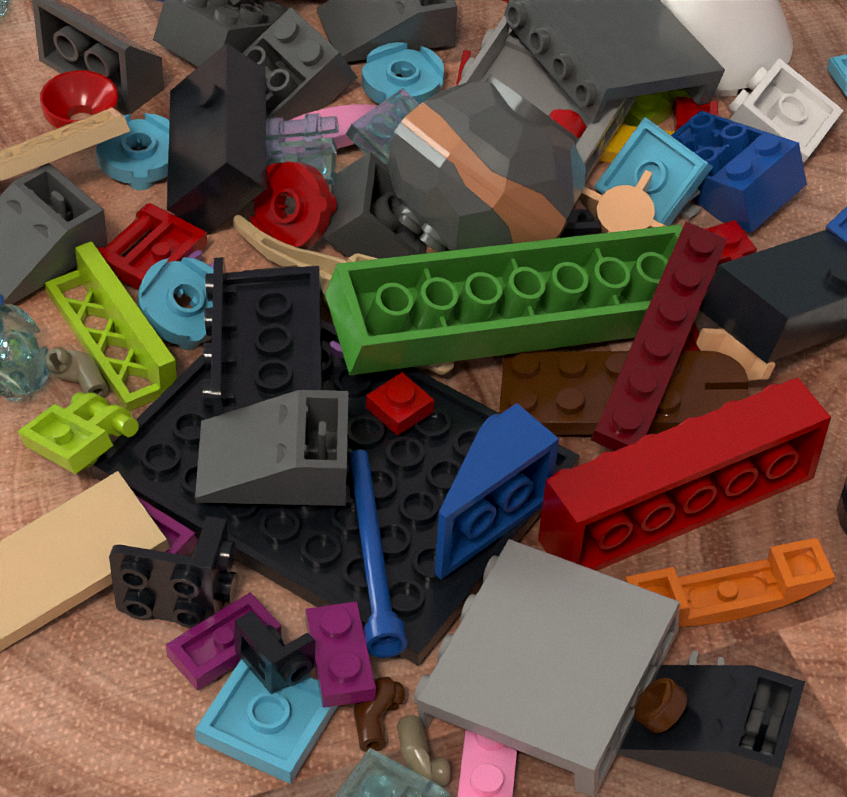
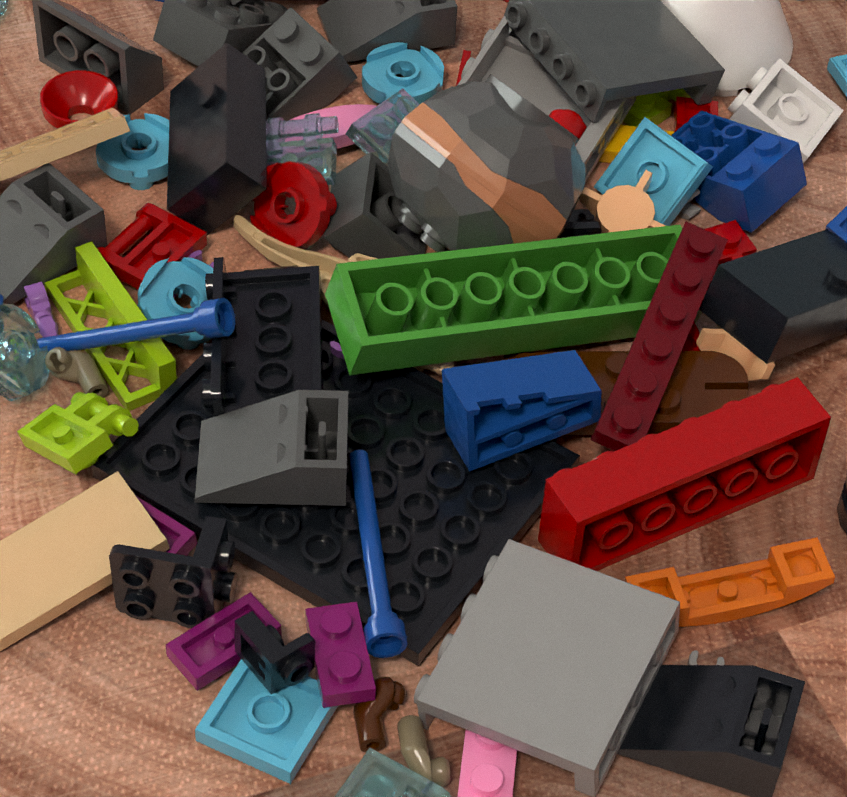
(40, 309): none -> medium lavender piece
(213, 319): none -> blue piece
(399, 403): red plate -> none
(495, 486): blue slope -> none
(517, 404): none -> blue wedge
(660, 705): reddish brown tile -> none

